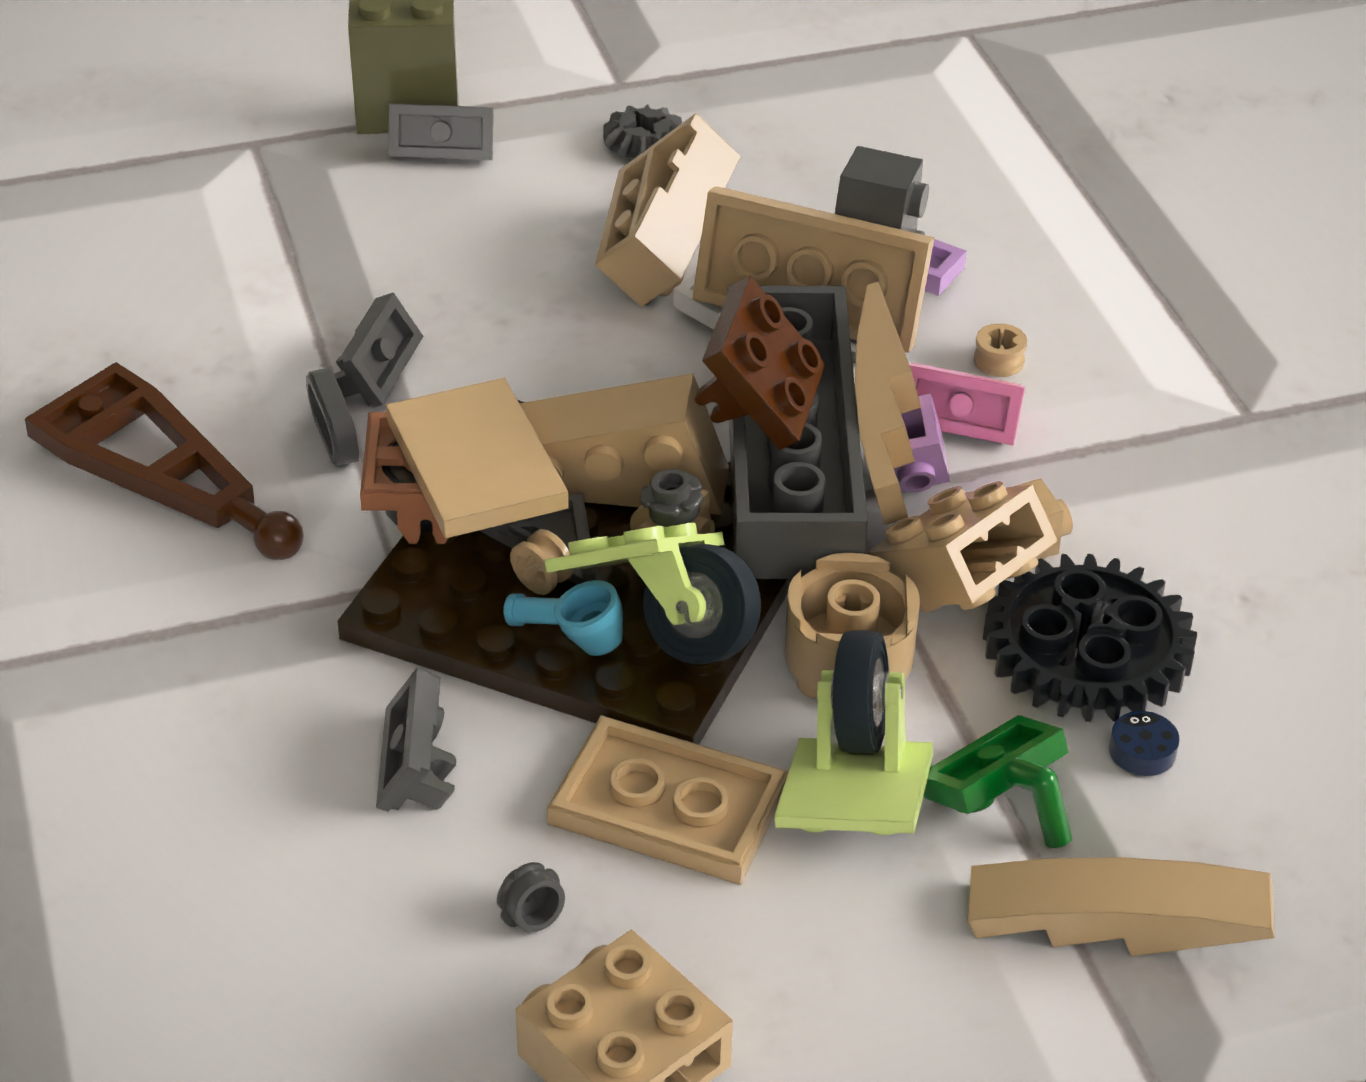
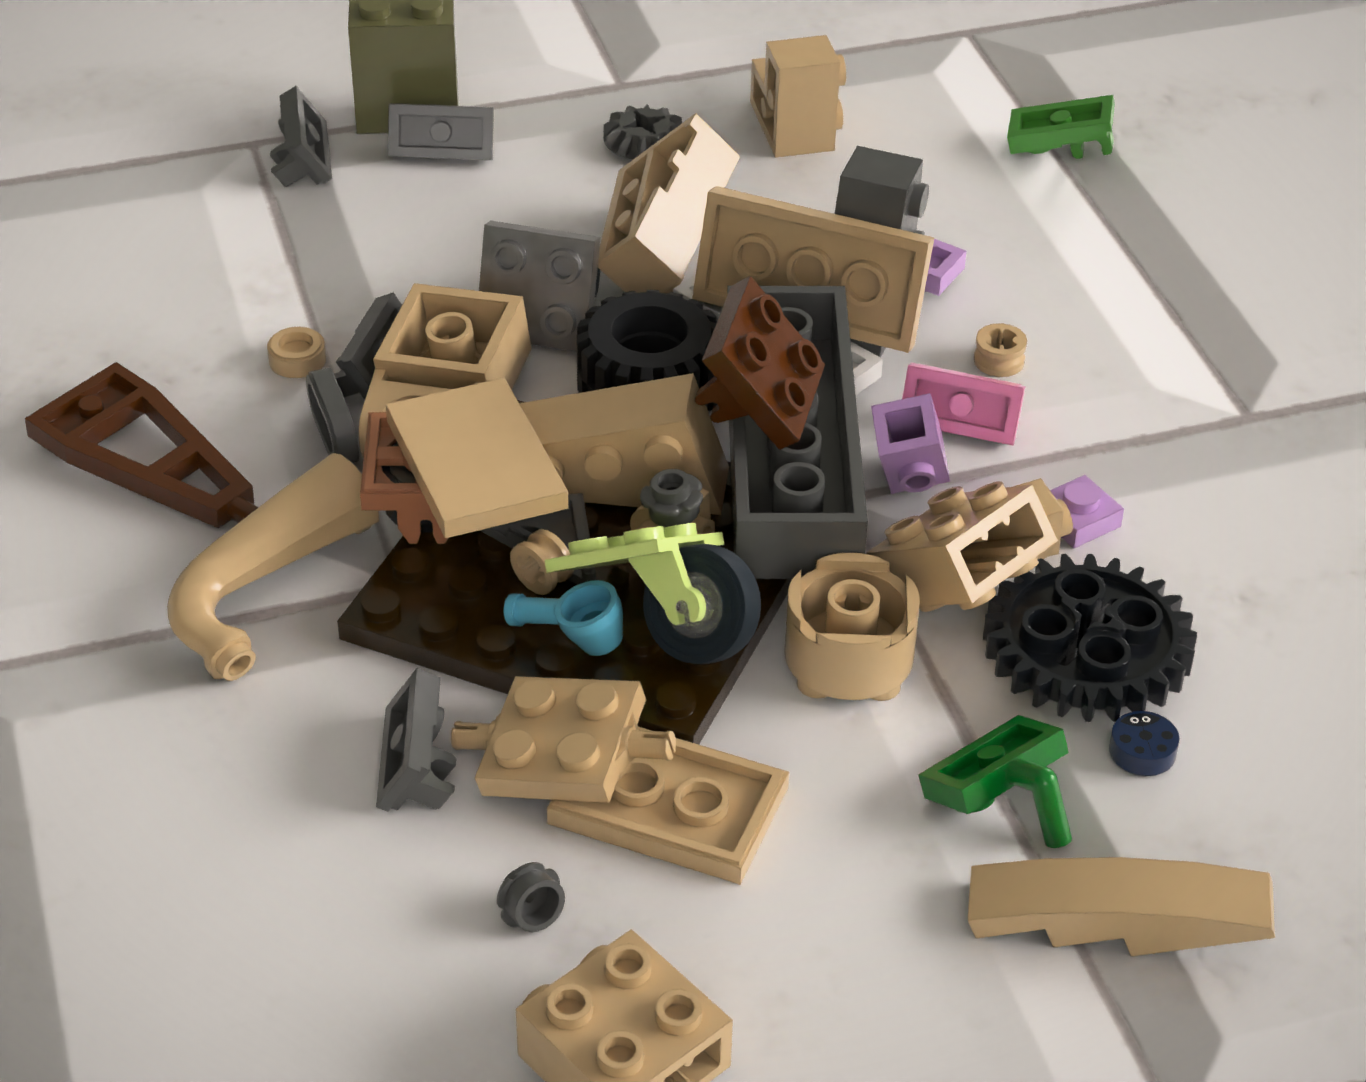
(293, 523): none -> tan animal
(296, 352): none -> tan tile
(305, 141): none -> dark grey plate
(447, 342): none -> tan brick
(550, 270): none -> flat silver plate
(562, 739): none -> tan plate
(643, 340): none -> black tyre
(798, 95): none -> tan brick
(845, 773): yellowish green plate -> none
(883, 393): tan slope -> none
(1062, 123): none -> bright green plate
(1090, 508): none -> lavender plate

